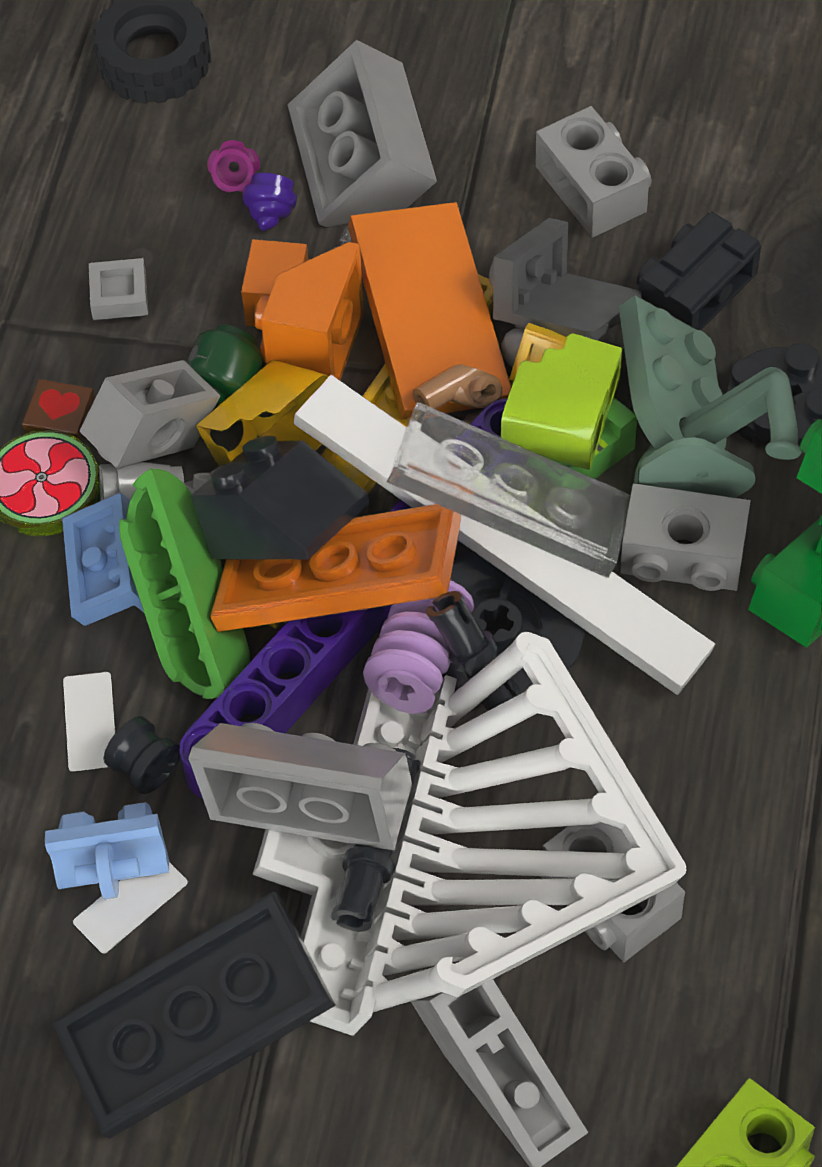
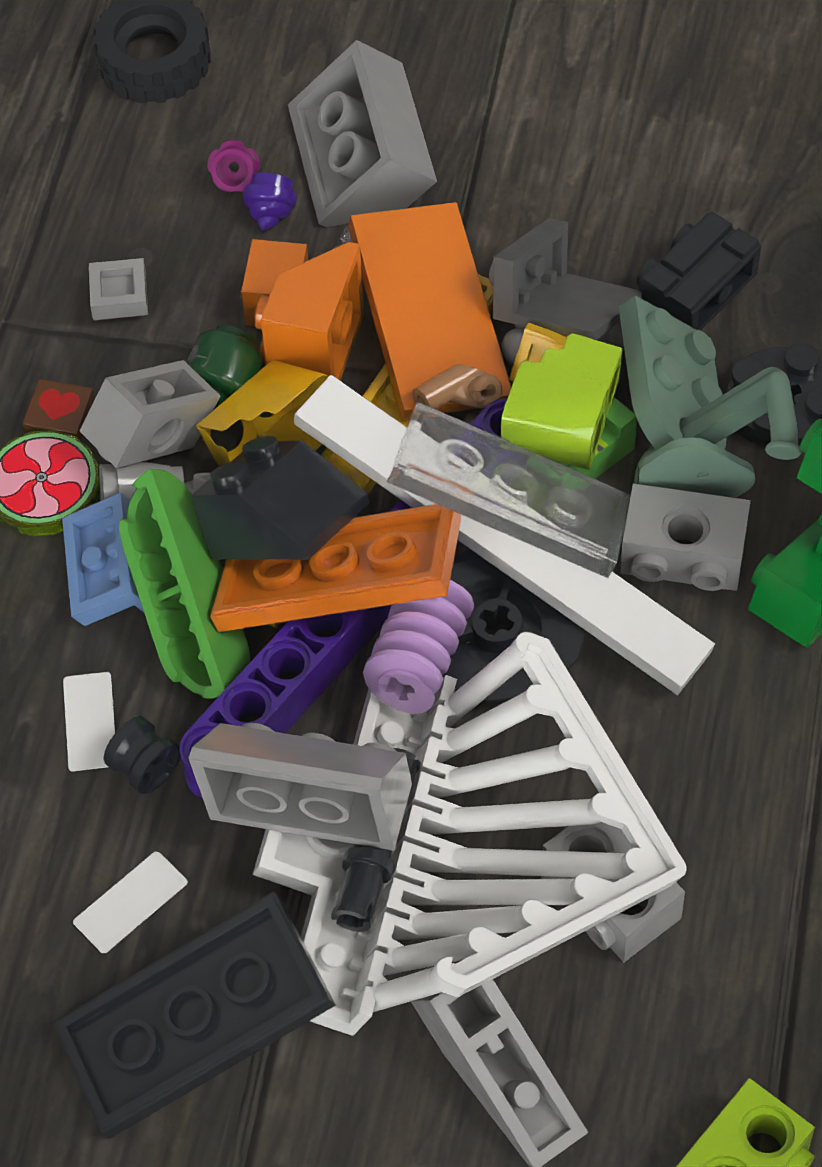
(107, 850): light blue hips -> none
(468, 644): black pin -> none
(592, 171): light grey brick -> none

